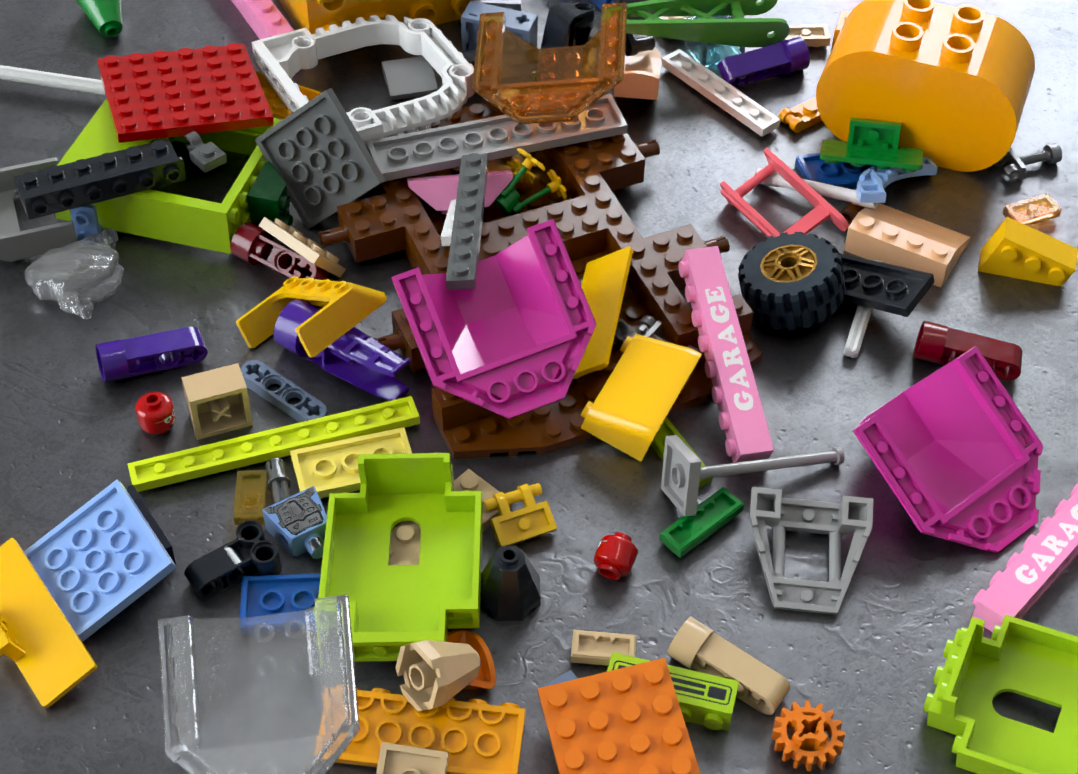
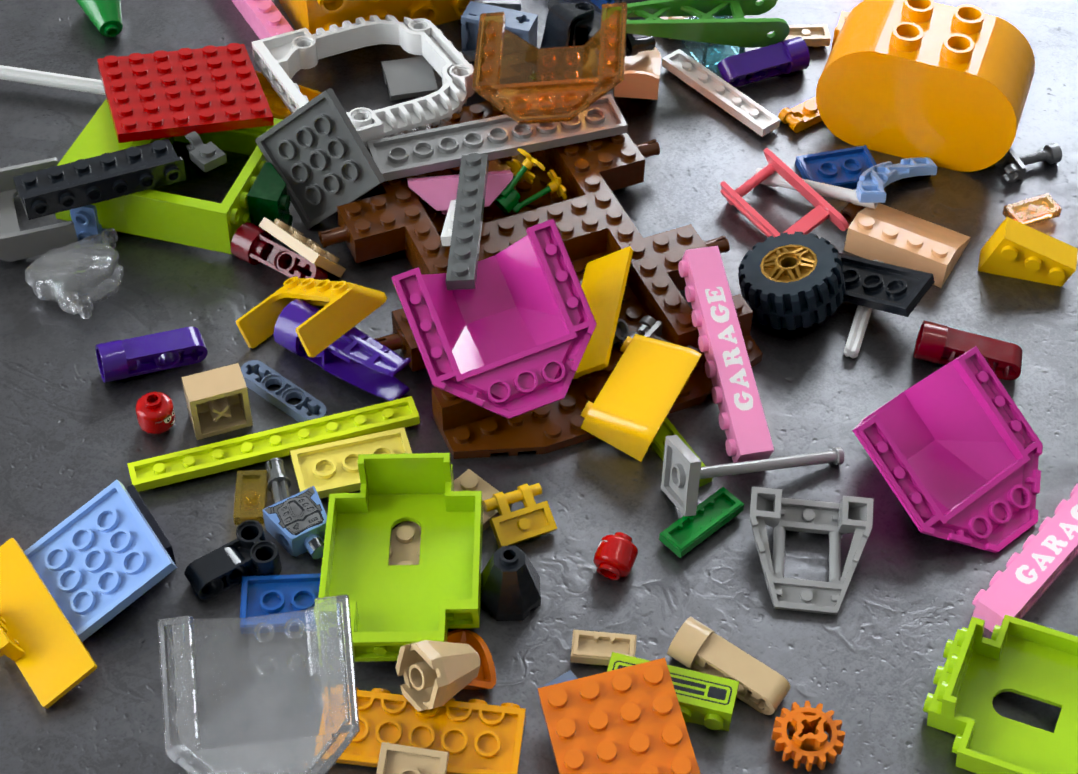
(872, 144): green bracket -> none

